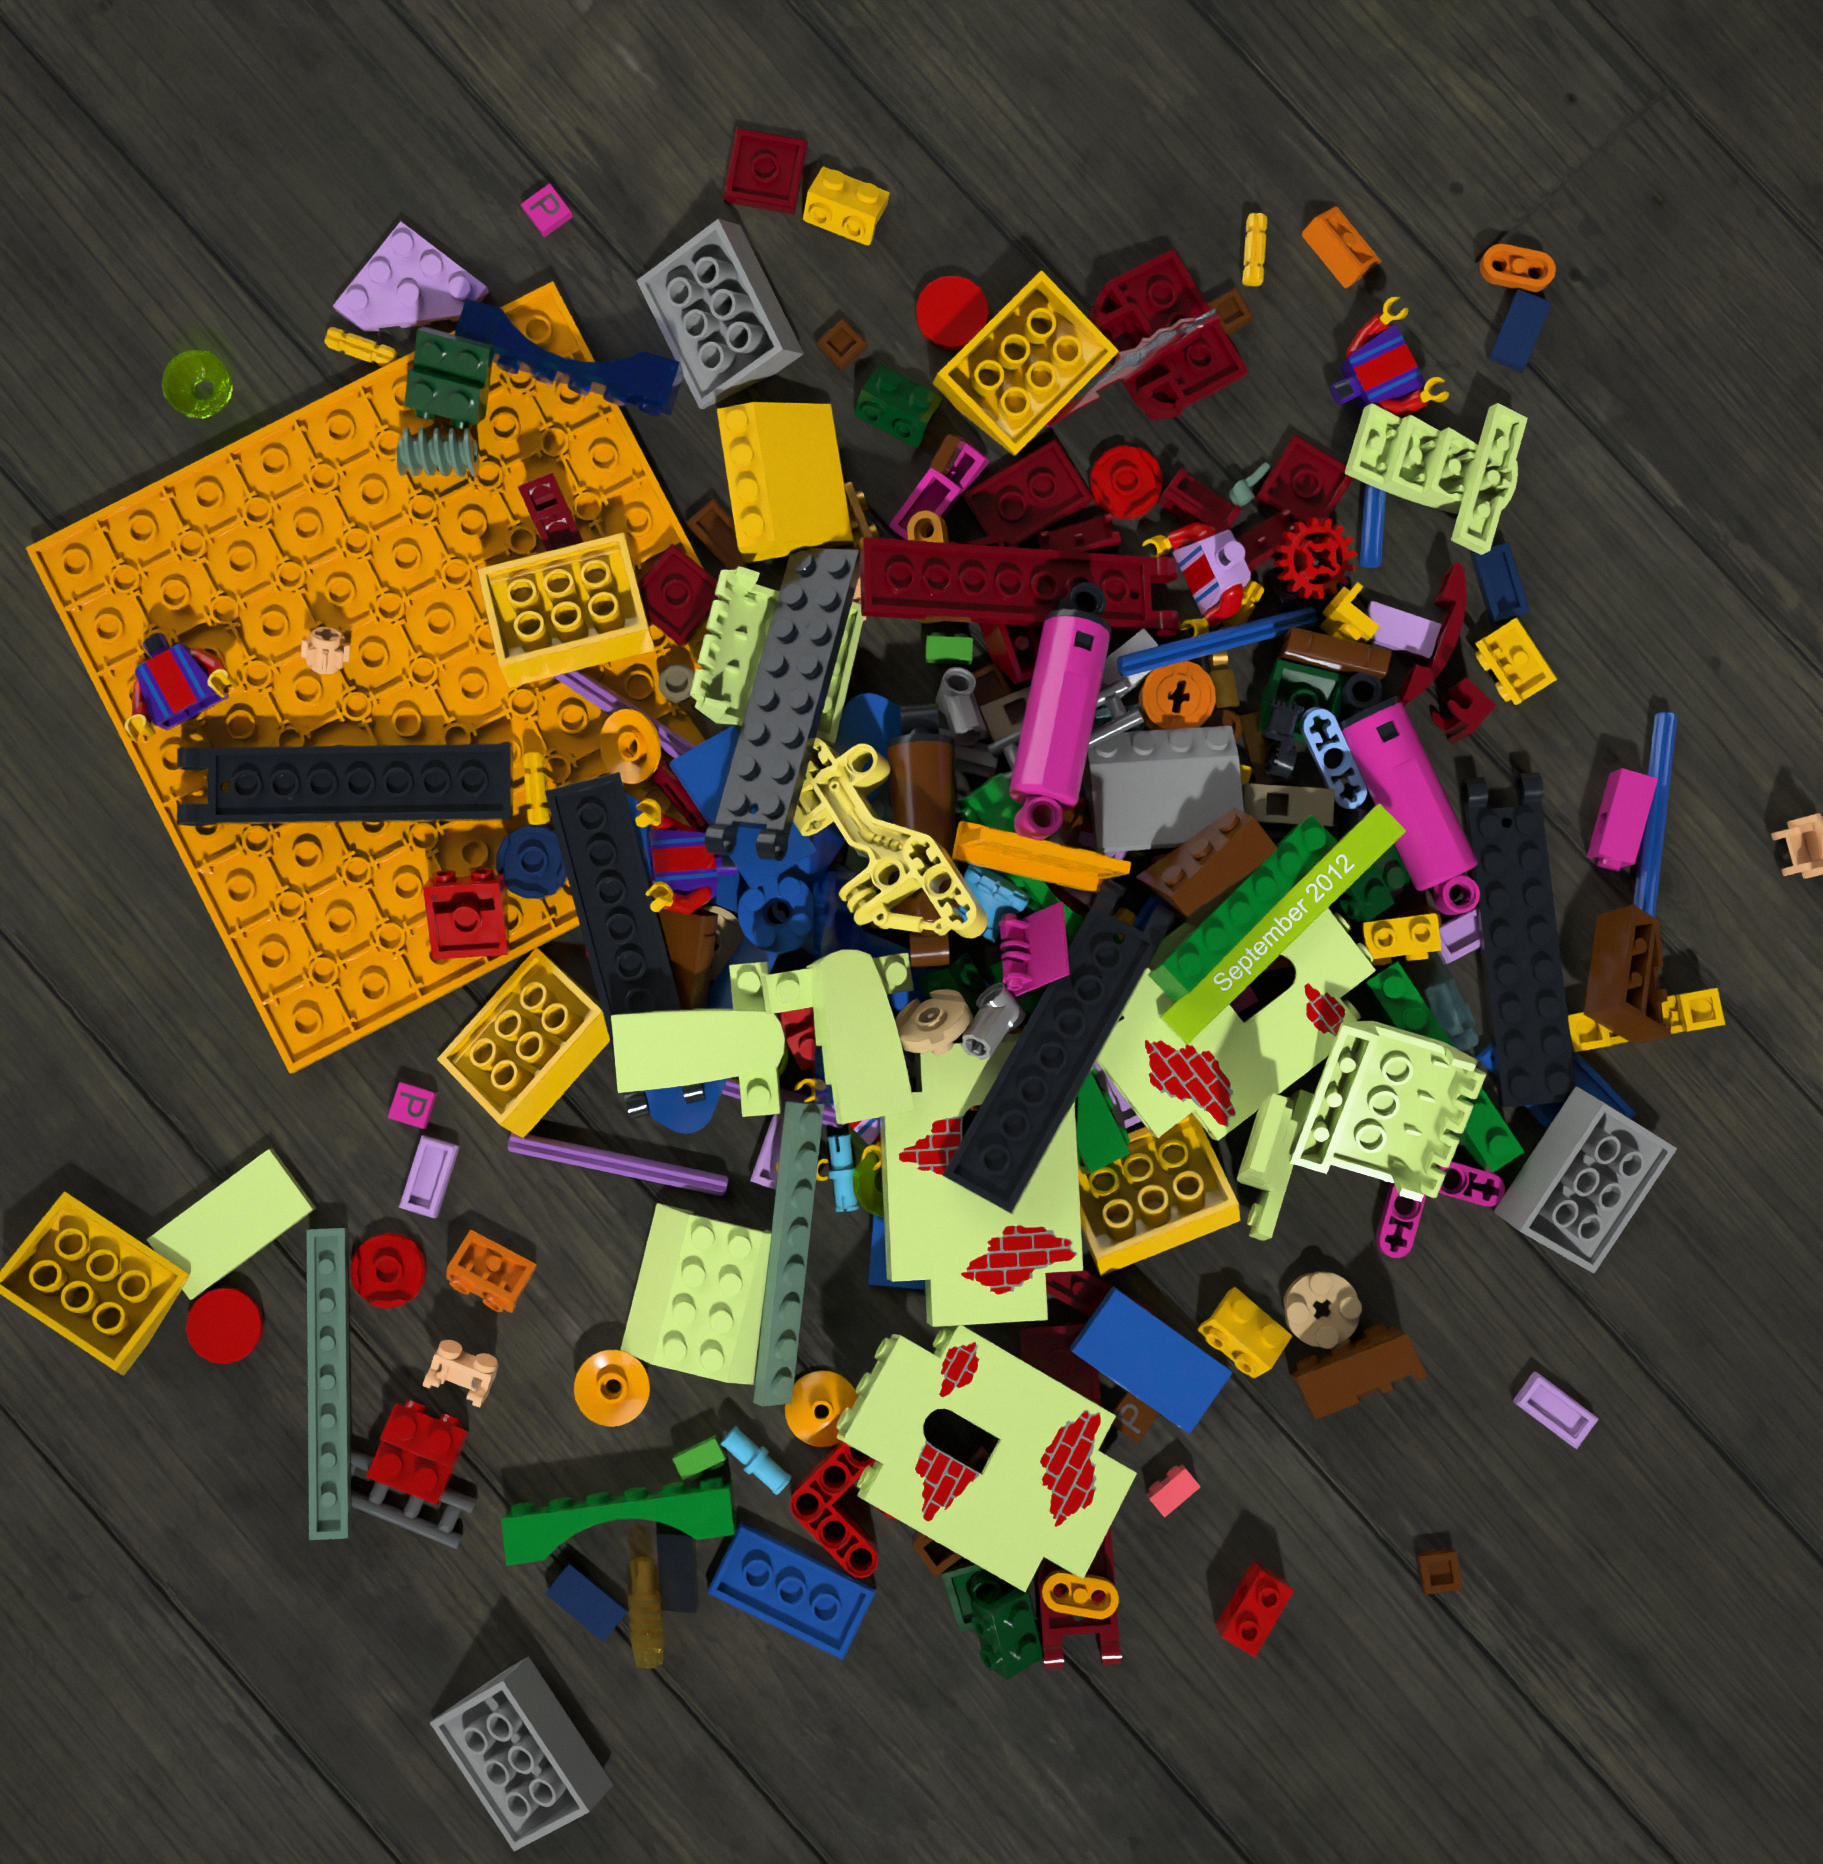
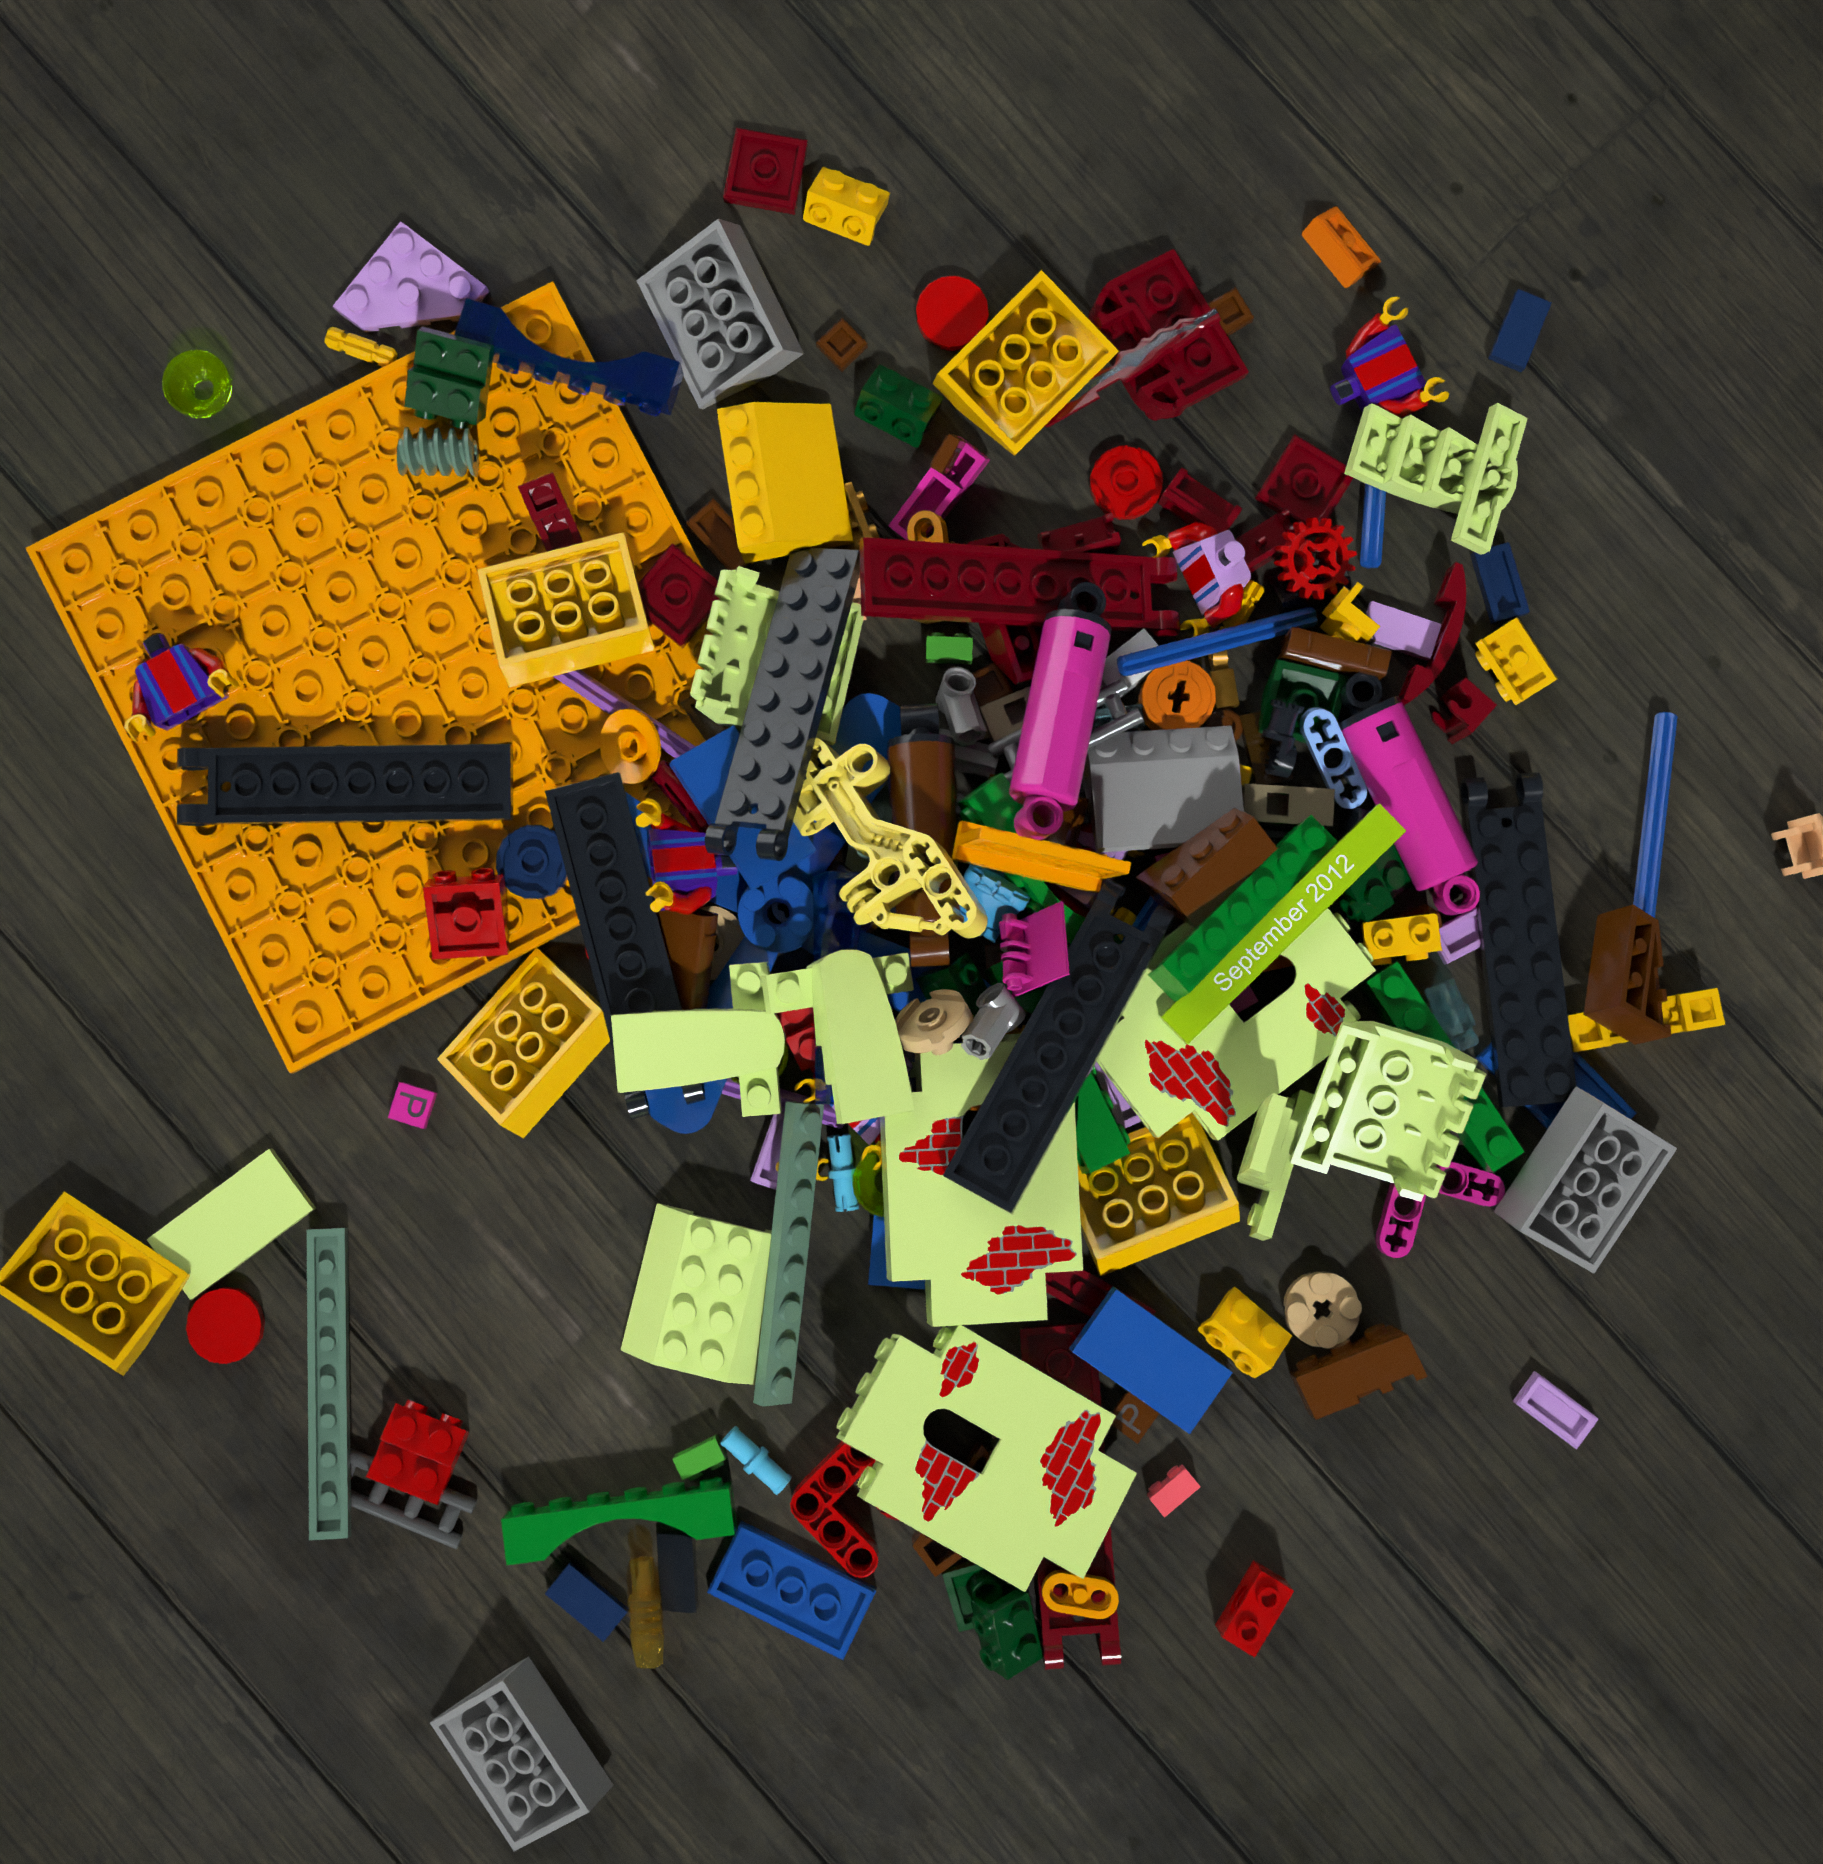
(325, 650): light nougat gear -> none
(389, 1270): red tile -> none
(429, 1176): lavender tile -> none
(462, 1369): light nougat piece -> none
(489, 1272): orange bracket -> none
(535, 788): yellow axle -> none
(546, 210): dark pink tile -> none
(598, 1401): light orange dish -> none
(619, 1163): medium lavender axle -> none
(676, 682): dark tan tile -> none
(817, 1389): light orange dish -> none
(1028, 495): dark red tile -> none
(1241, 492): sand green hand -> none
(1254, 249): yellow axle -> none
(1439, 1571): reddish brown tile -> none
(1515, 265): orange plate -> none
(1621, 819): dark pink brick -> none

